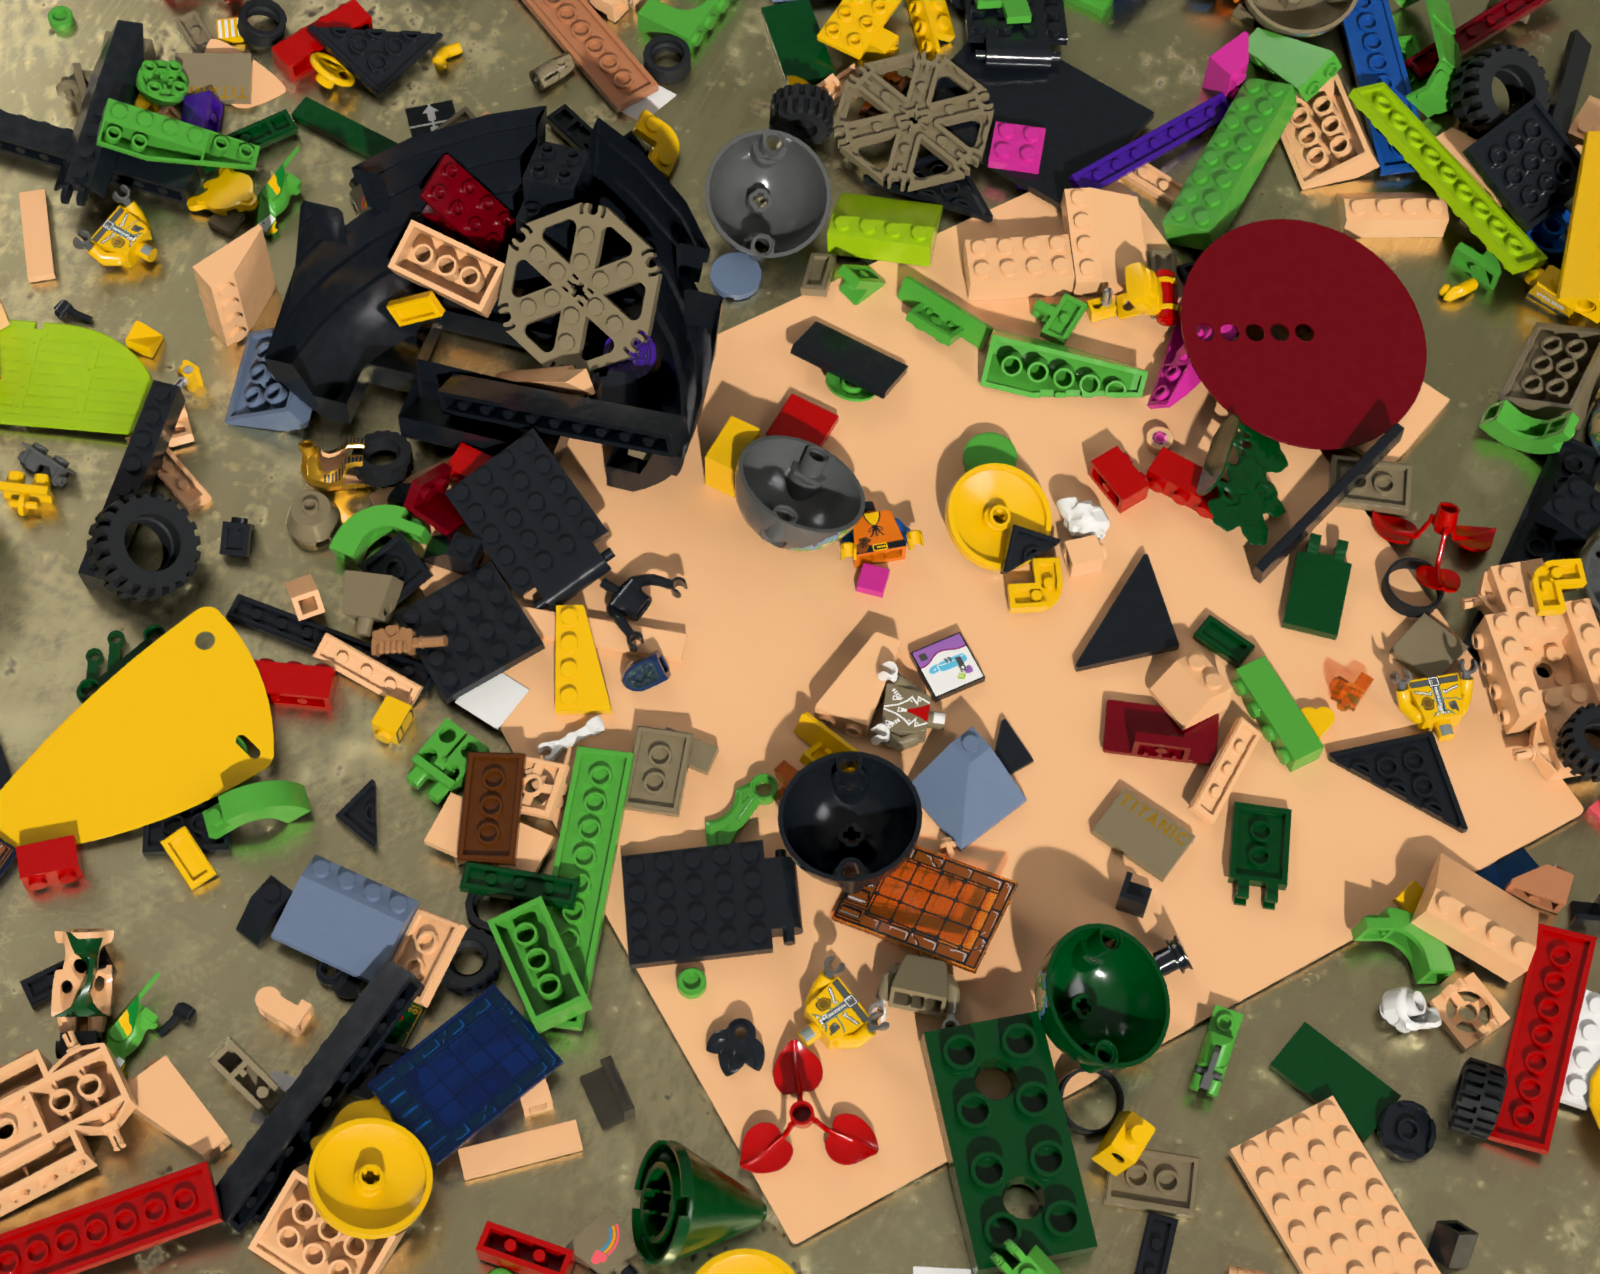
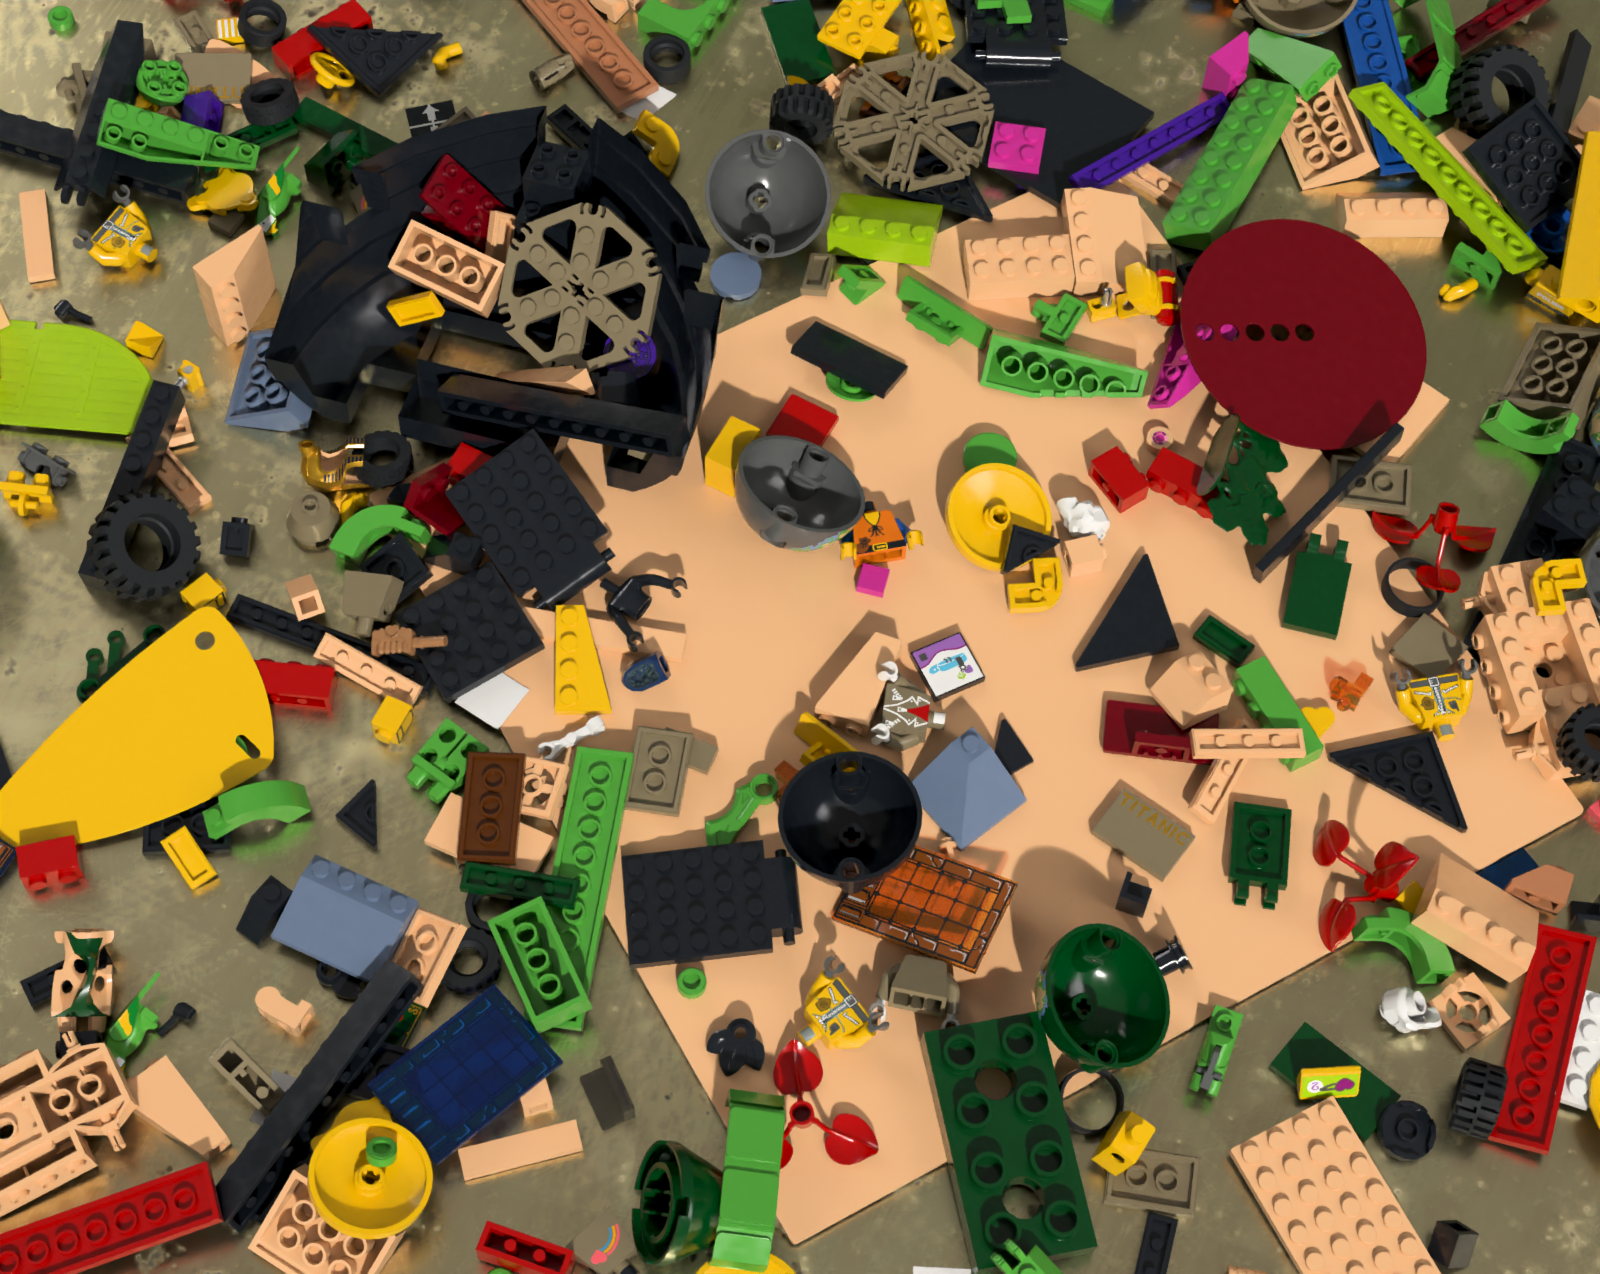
(204, 593): none -> yellow brick
(270, 101): none -> black tyre
(333, 162): none -> dark green slope
(351, 505): none -> yellow arm
(381, 1151): none -> bright green tile
(500, 235): none -> light nougat tile
(749, 1181): none -> bright green windscreen
(1247, 743): none -> light nougat tile
(1328, 1082): none -> slope
(1390, 864): none -> red plant

